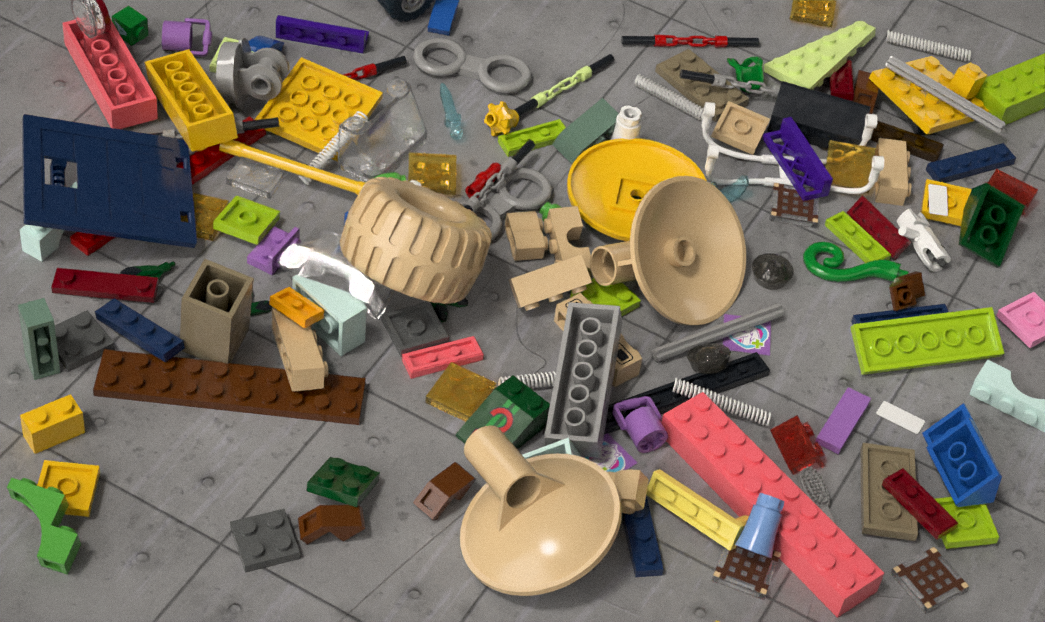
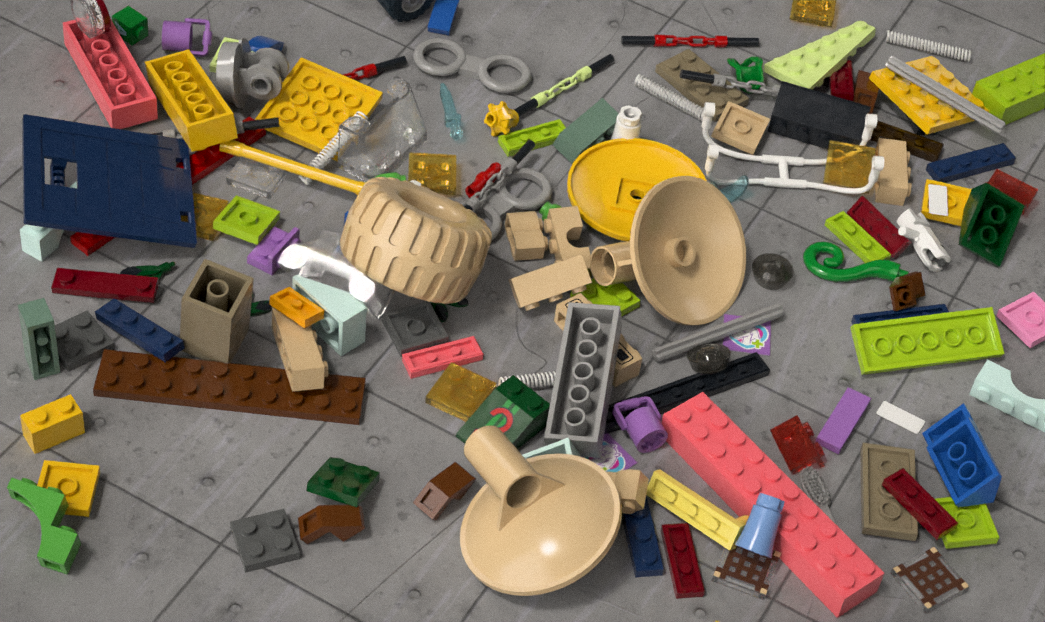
(321, 34): dark purple fence -> none
(682, 560): none -> dark red tile
(685, 385): white piece -> none
(790, 209): tile -> none
(804, 160): dark purple fence -> none
(967, 81): yellow brick -> none

